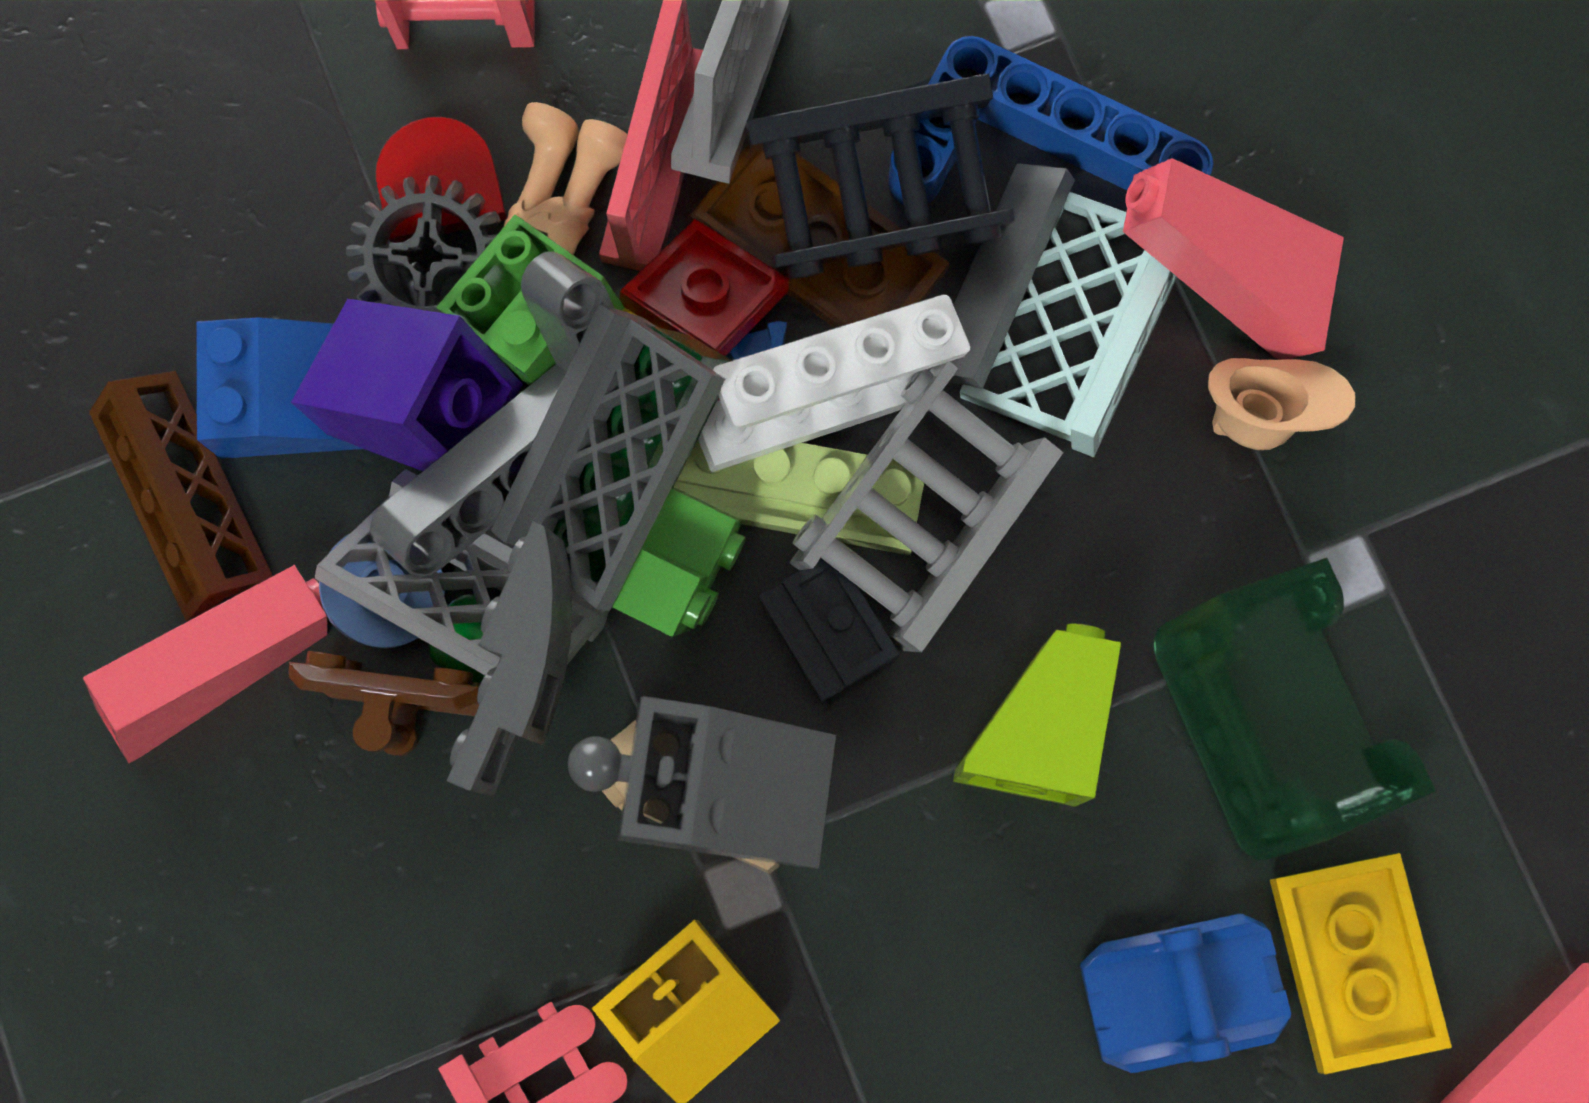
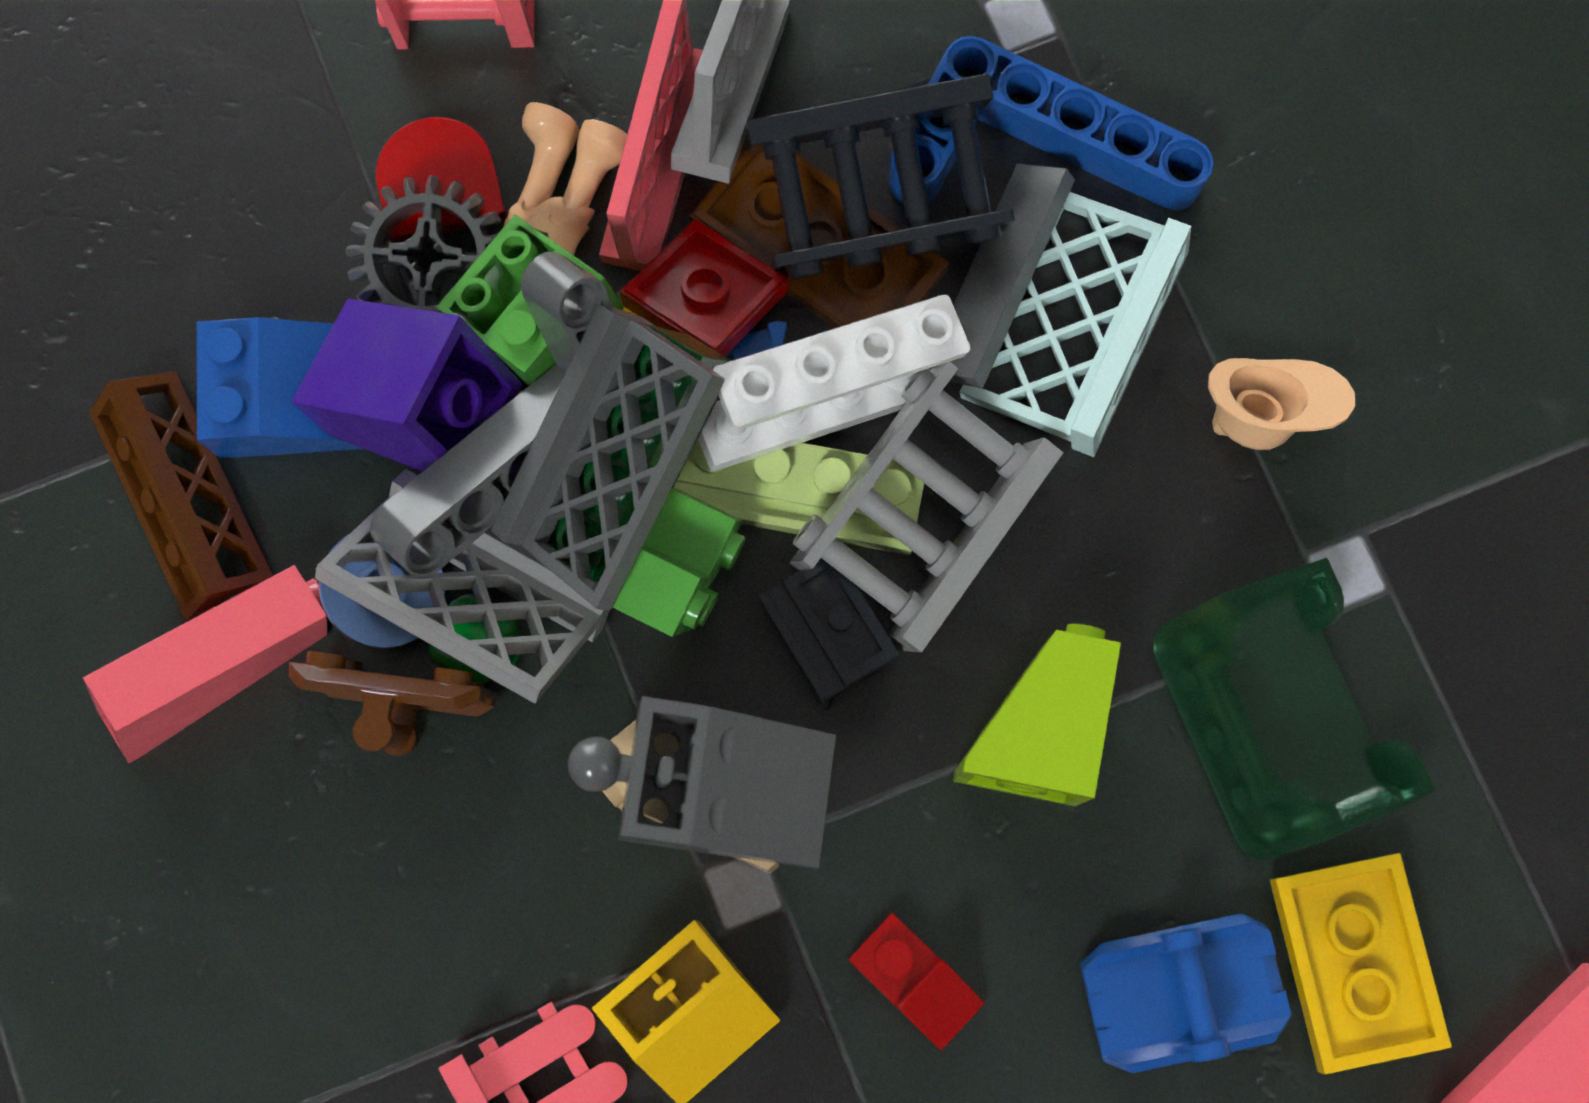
(533, 637): dark grey slope -> none
(916, 981): none -> red slope
(1239, 254): coral slope -> none

